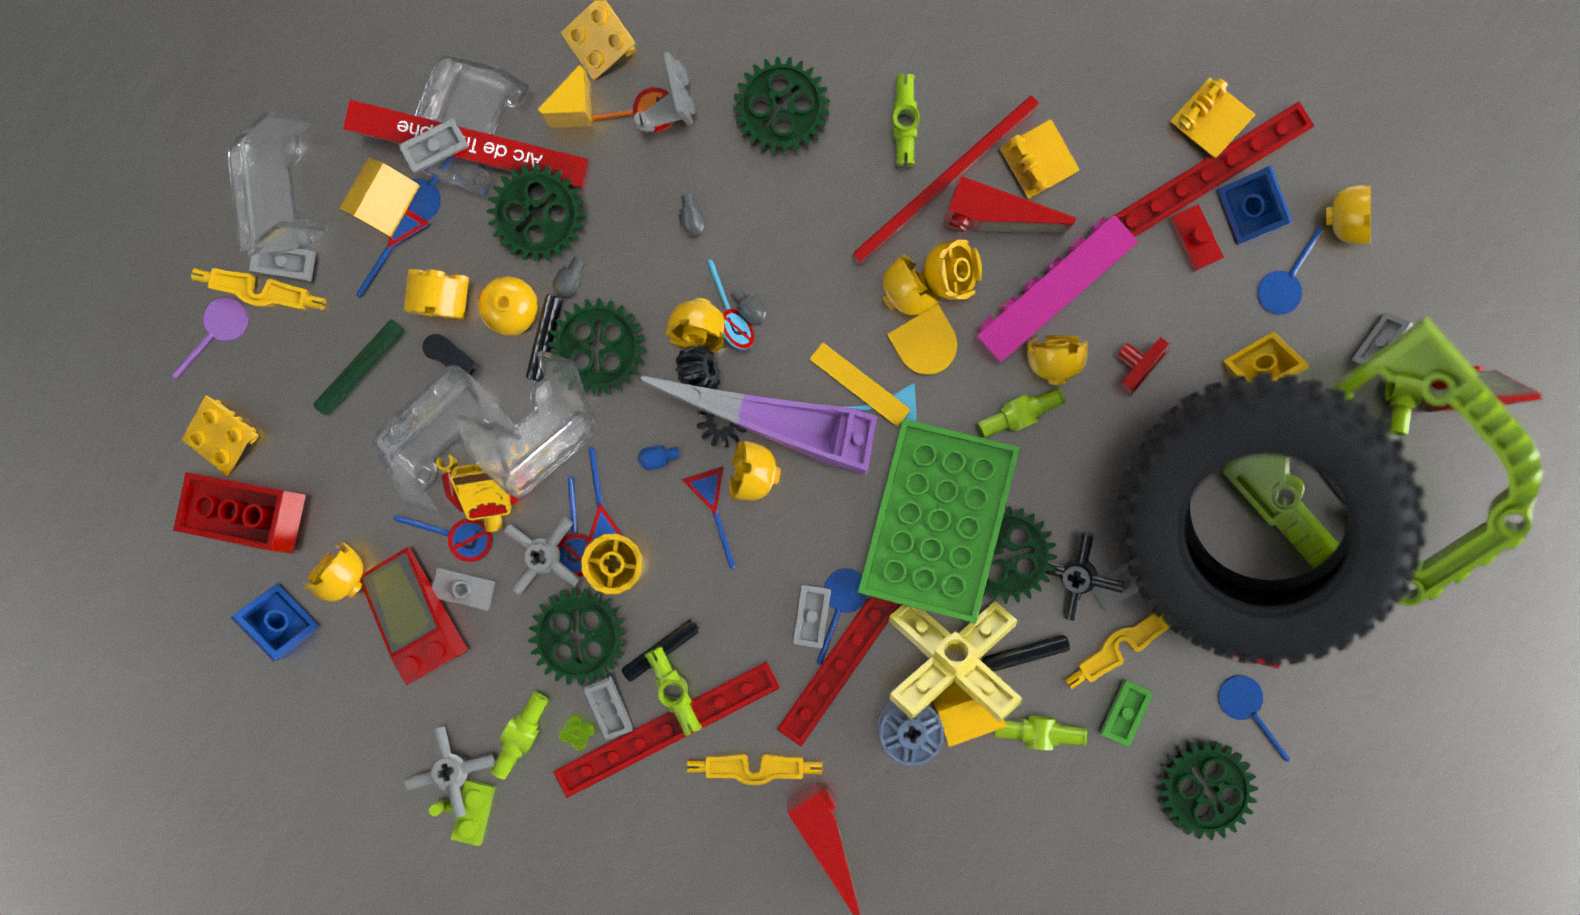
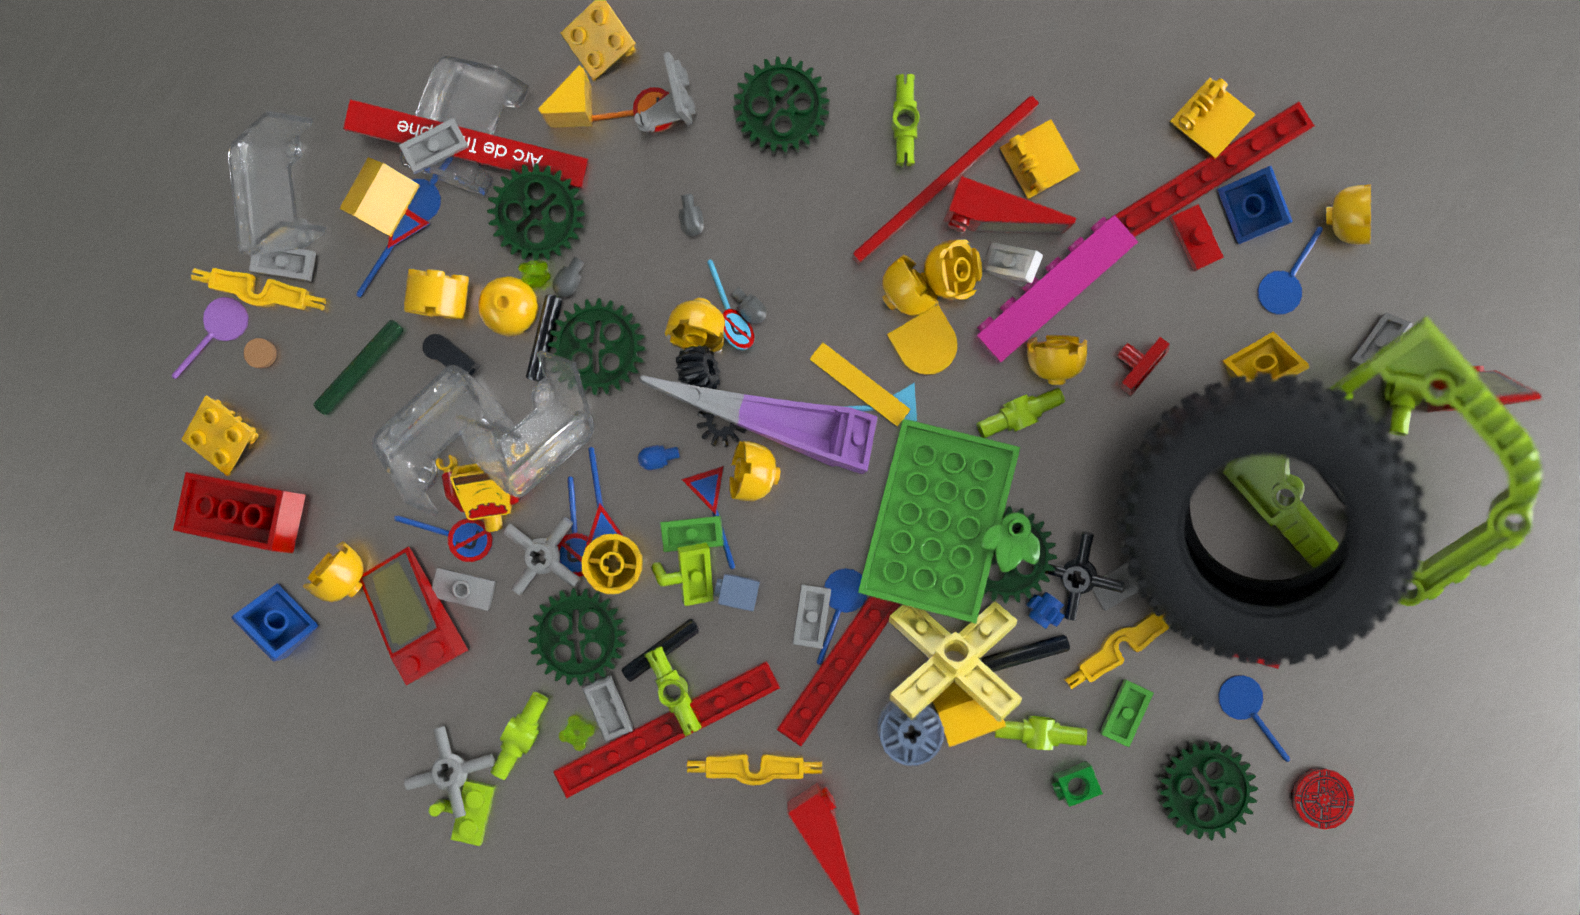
(260, 353): none -> medium nougat tile
(534, 273): none -> clear neon green plate
(692, 532): none -> bright green plate
(693, 574): none -> lime plate
(737, 591): none -> sand blue brick
(1012, 263): none -> white slope
(1012, 547): none -> bright green plate
(1045, 610): none -> blue gear
(1089, 789): none -> green brick
(1323, 798): none -> red tile

